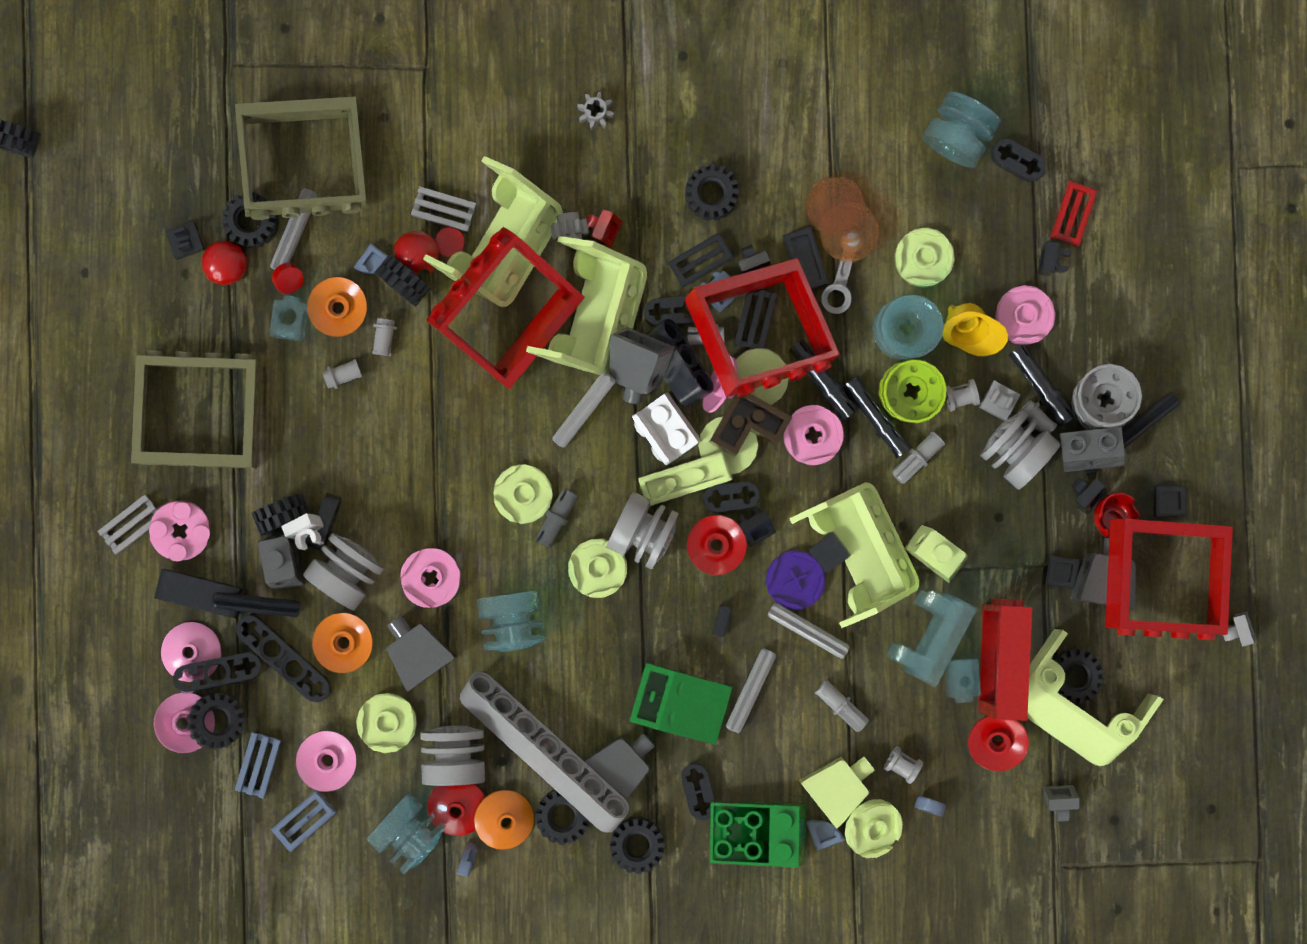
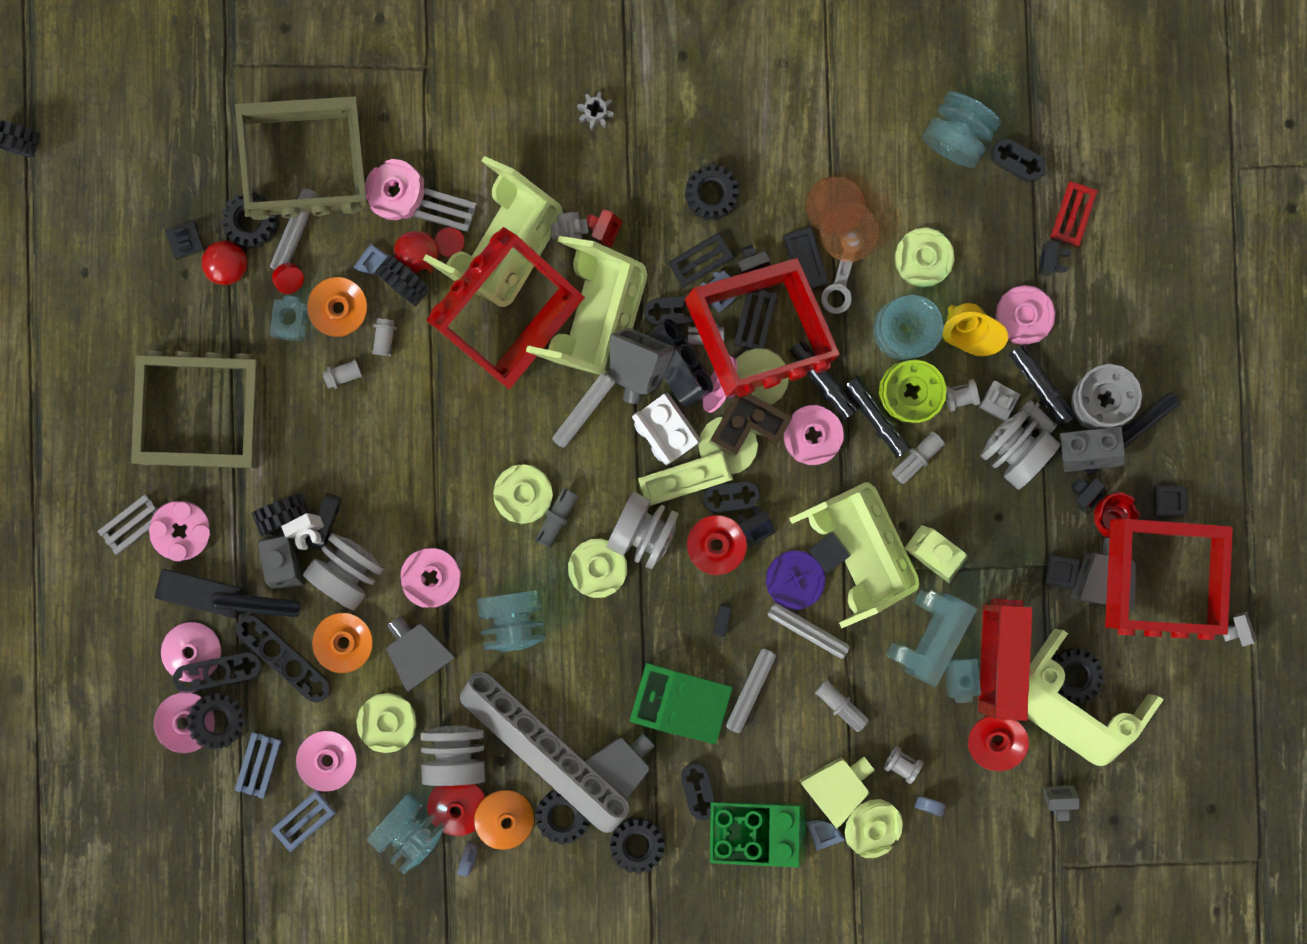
(410, 194): none -> bright pink plate

